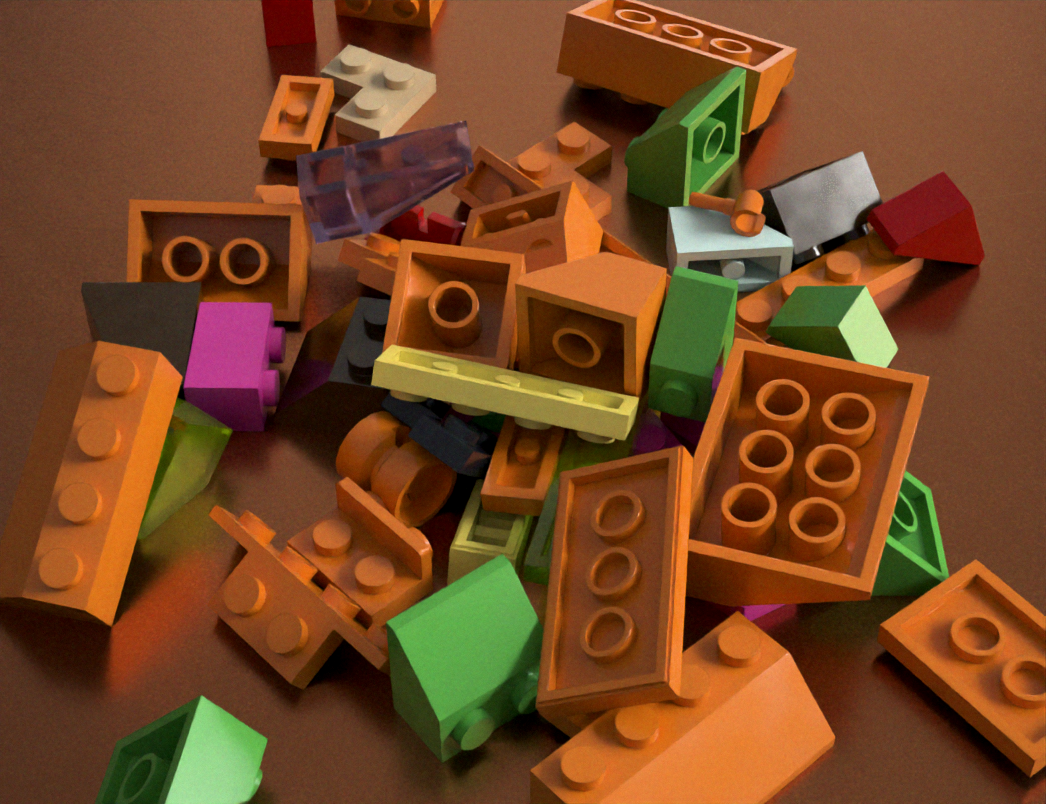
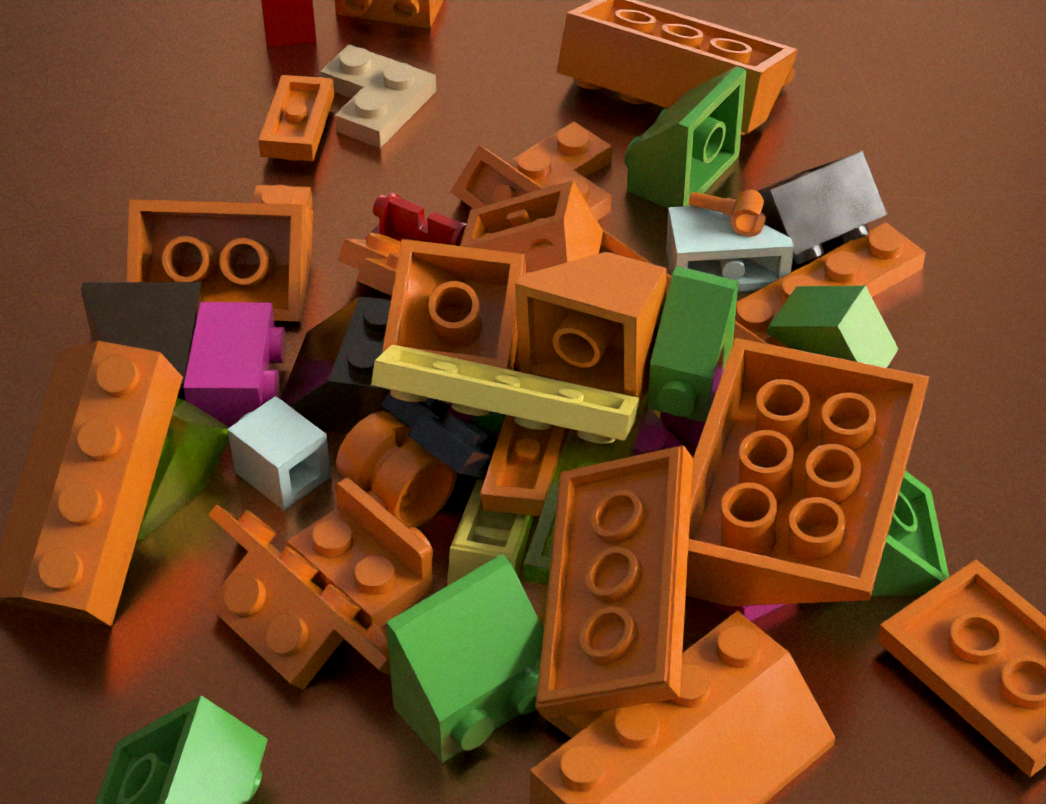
(279, 452): none -> light aqua brick
(377, 180): slope -> none
(930, 223): red slope -> none

